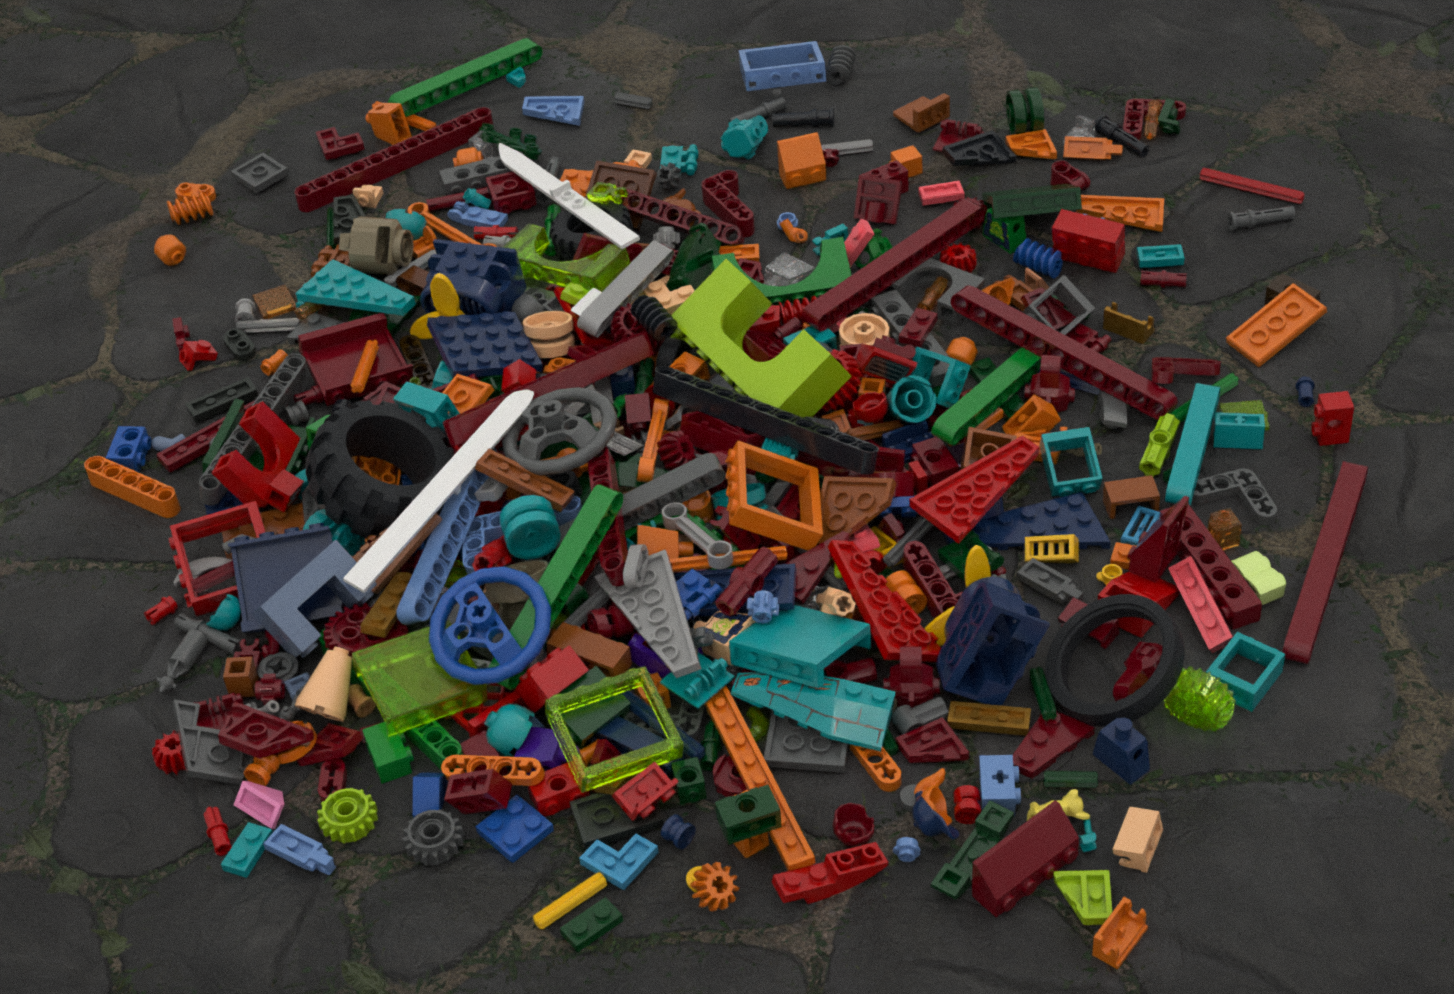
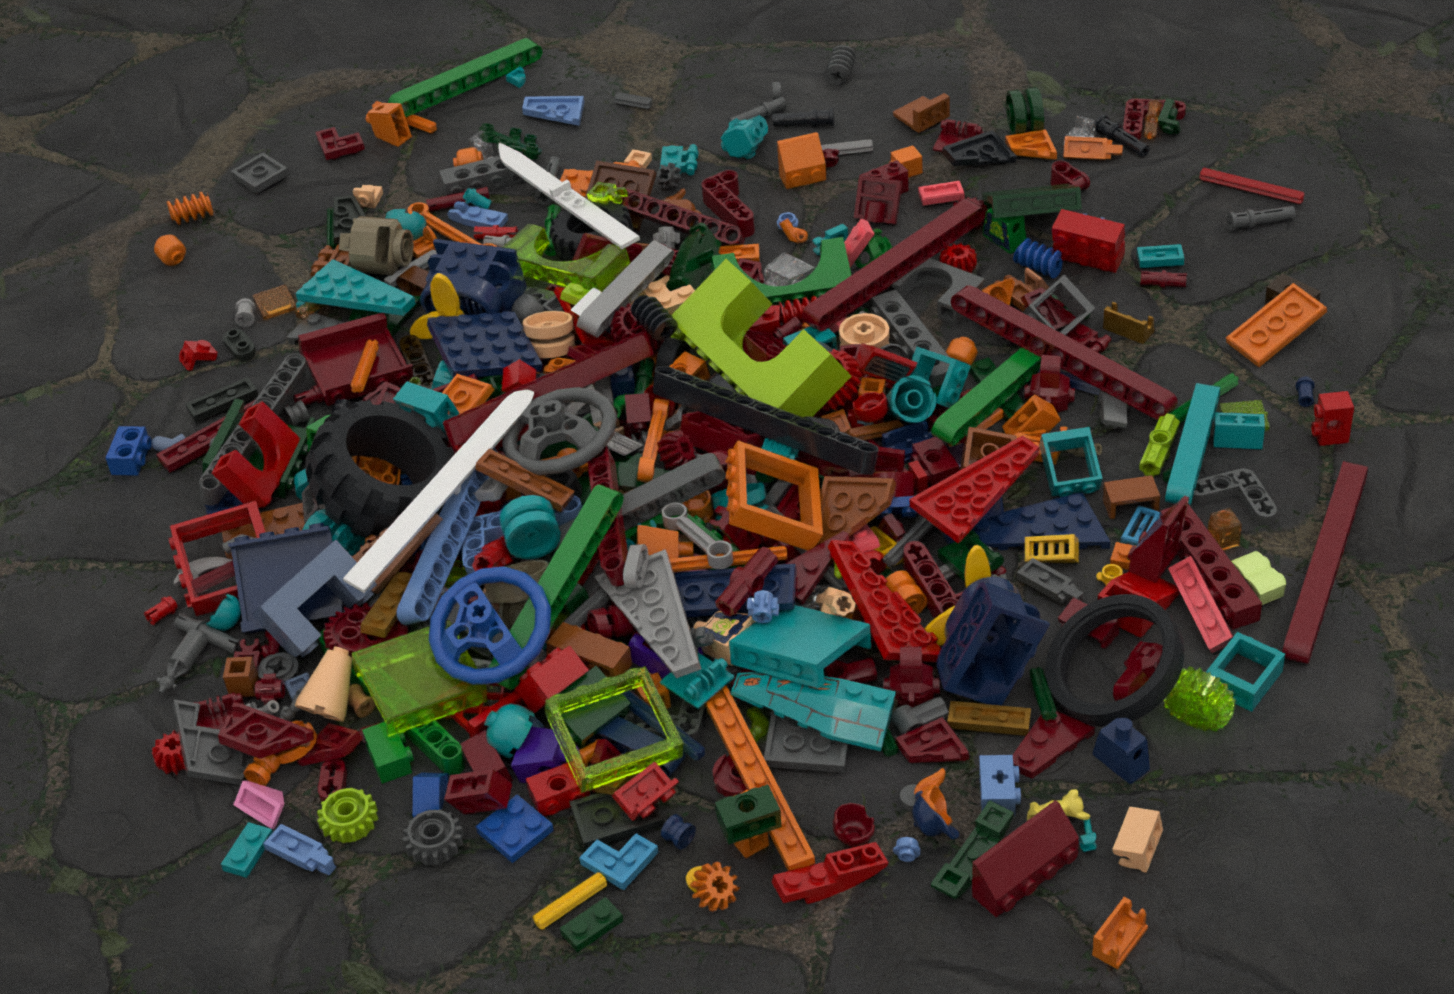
(132, 486): orange beam -> none
(181, 332): dark red plate -> none
(187, 189): orange plate -> none
(217, 831): red axle -> none
(268, 325): dark grey axle -> none
(270, 365): orange pin -> none
(283, 490): red brick -> none
(391, 160): dark red beam -> none
(510, 192): dark red plate -> none
(516, 776): orange beam -> none
(691, 781): dark green brick -> none
(696, 592): blue plate -> none
(712, 747): dark green axle -> none
(782, 65): medium blue window -> none
(876, 770): orange beam -> none
(888, 344): dark red plate -> none
(918, 327): dark red plate -> none
(933, 294): clear orange axle -> none
(967, 802): red wheel -> none
(1076, 779): dark green axle -> none
(1087, 894): lime wing -> none
(1130, 211): orange wing -> none
(1165, 367): dark red beam -> none

